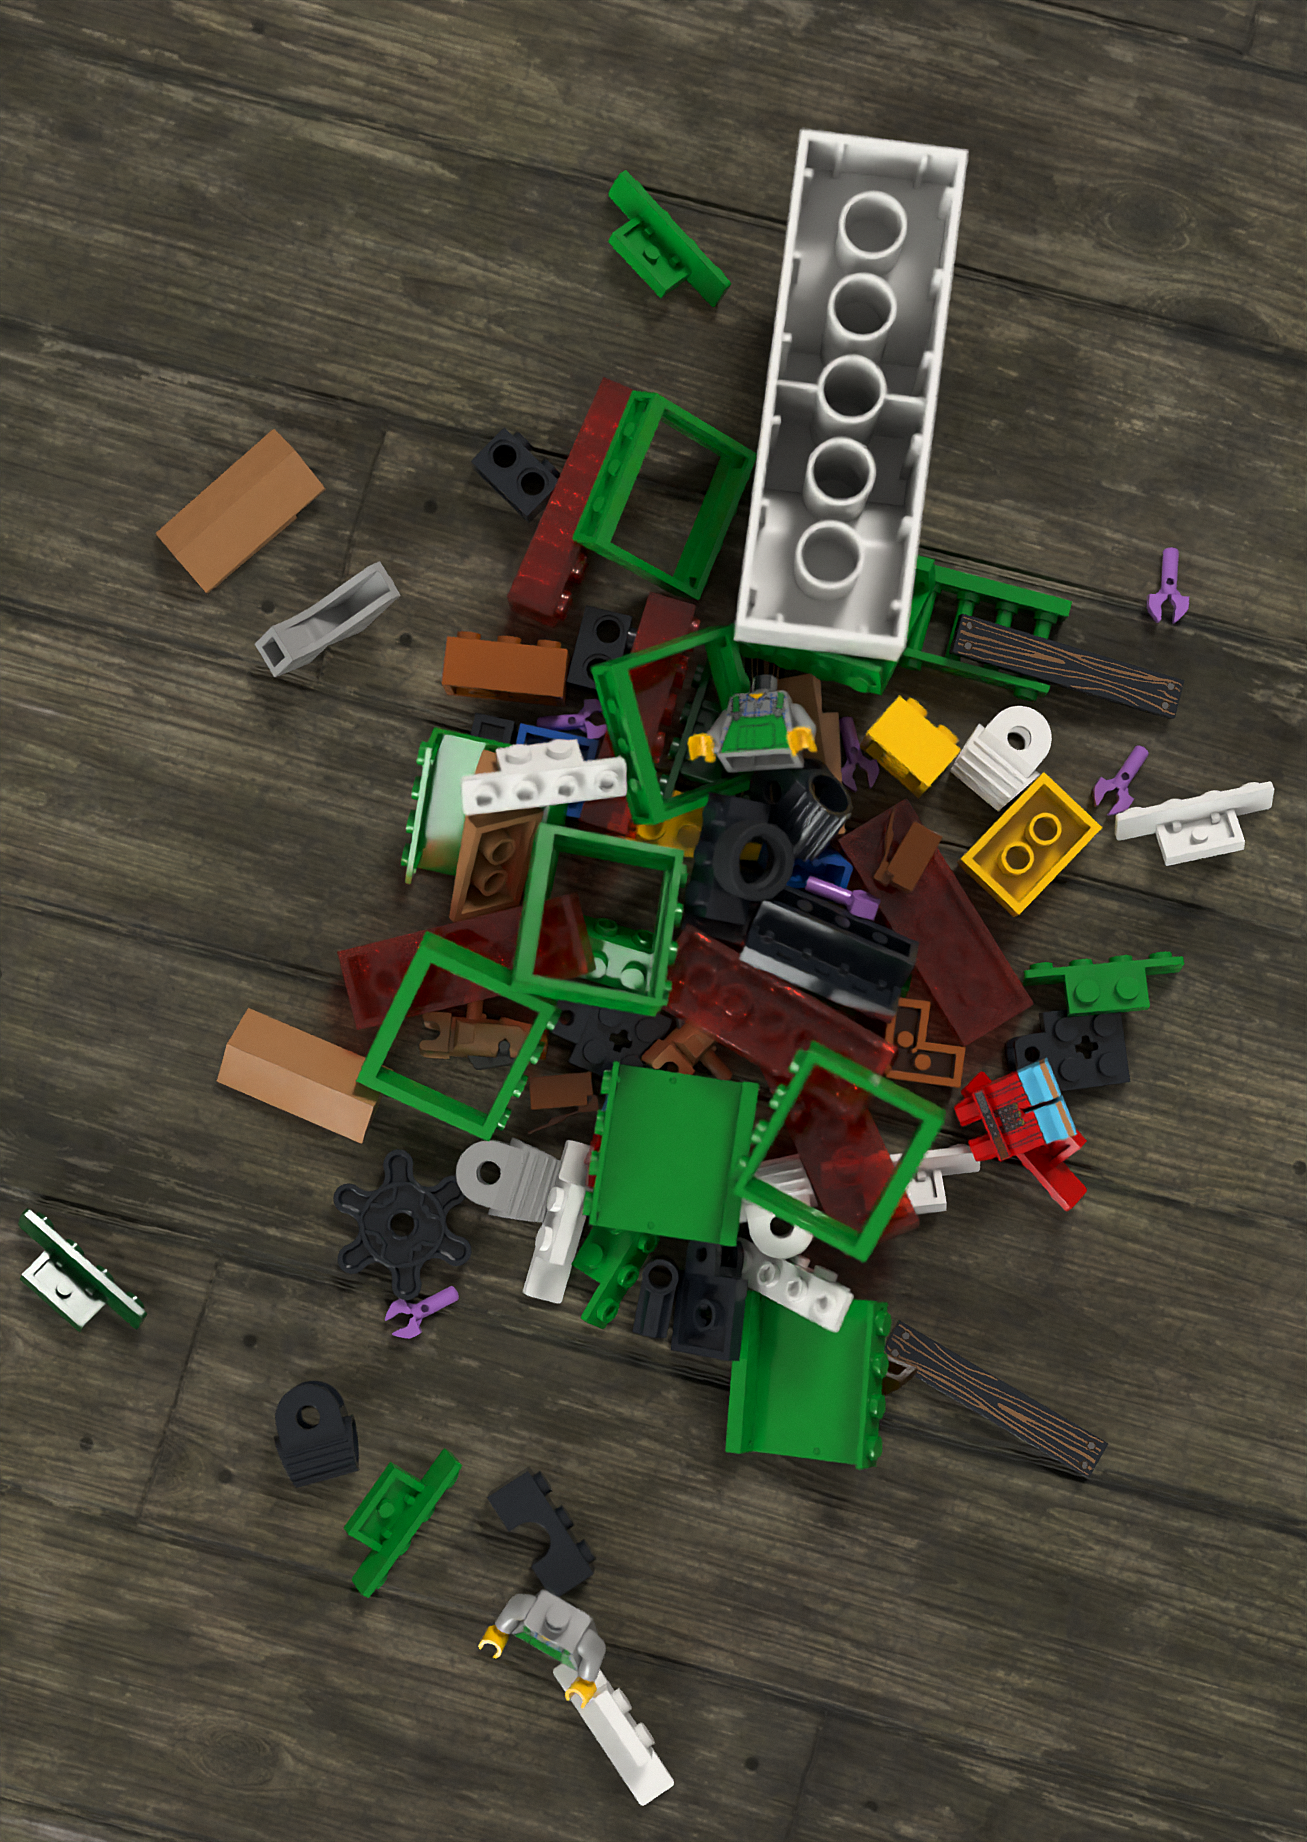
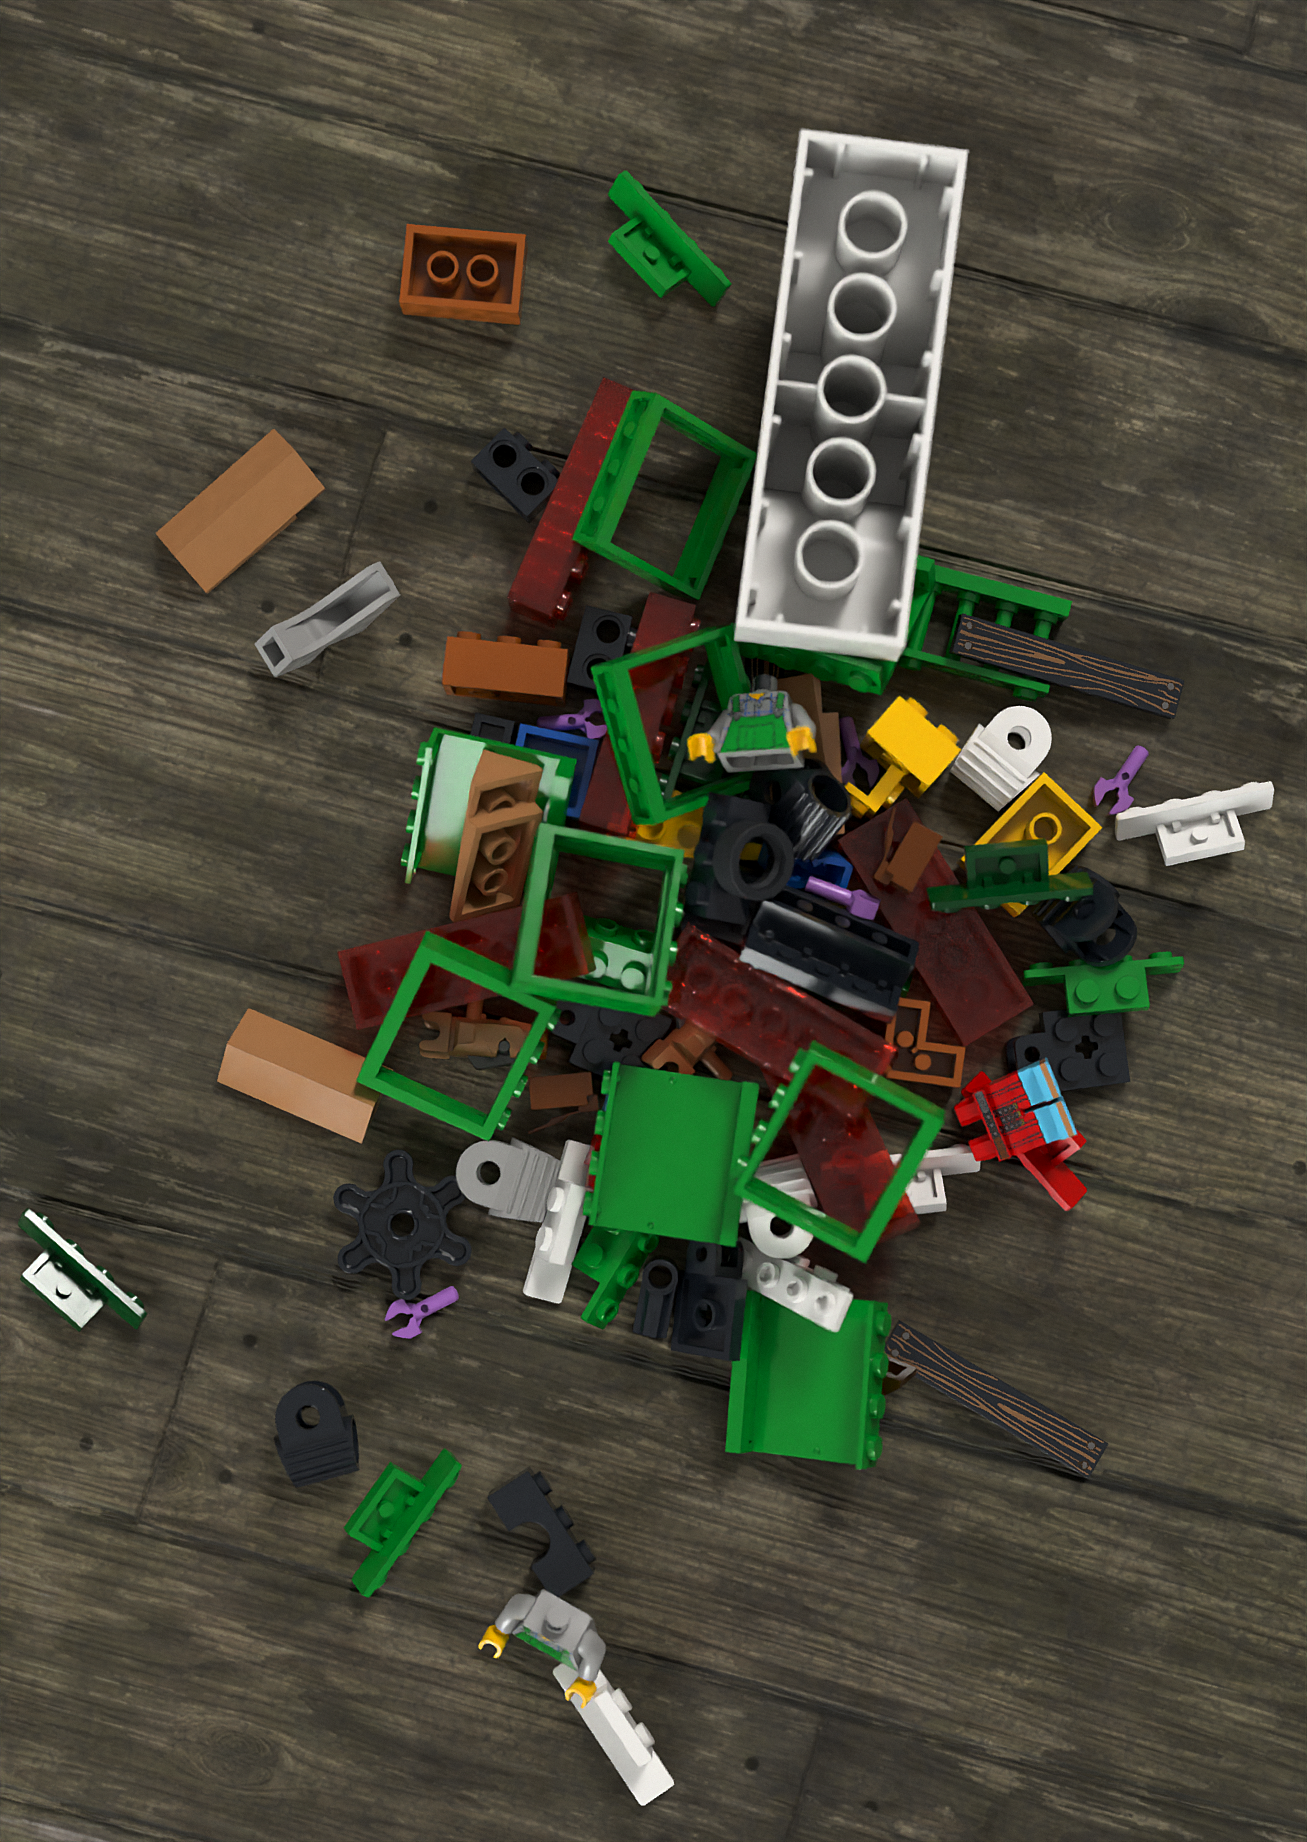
(463, 274): none -> dark orange brick
(542, 777): white bracket -> none
(883, 794): none -> yellow bracket
(1008, 875): none -> dark green bracket
(1079, 922): none -> black piece
(1168, 589): medium lavender bar -> none

